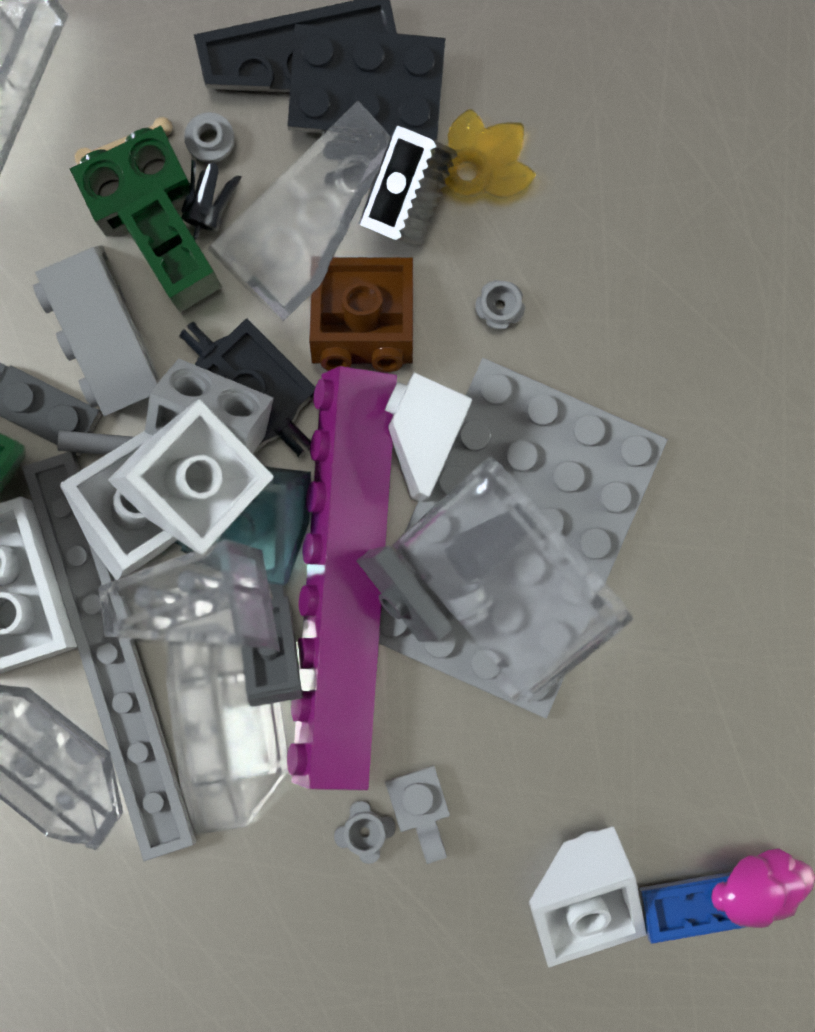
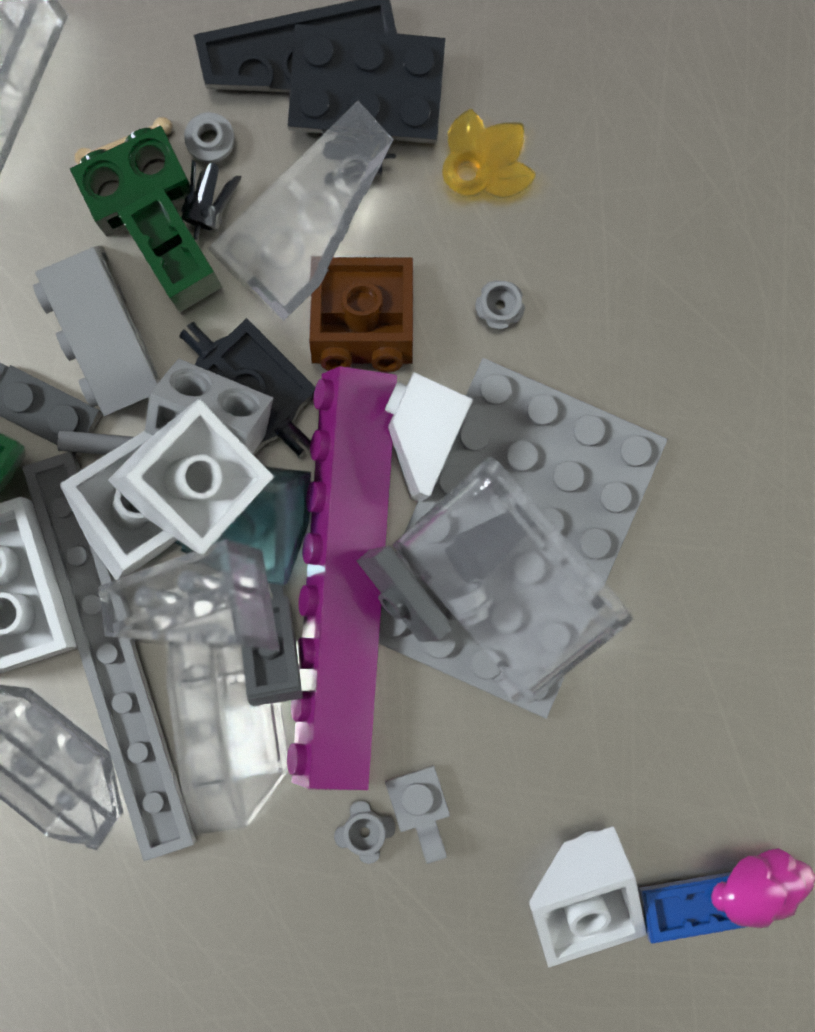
(407, 186): black brick -> none

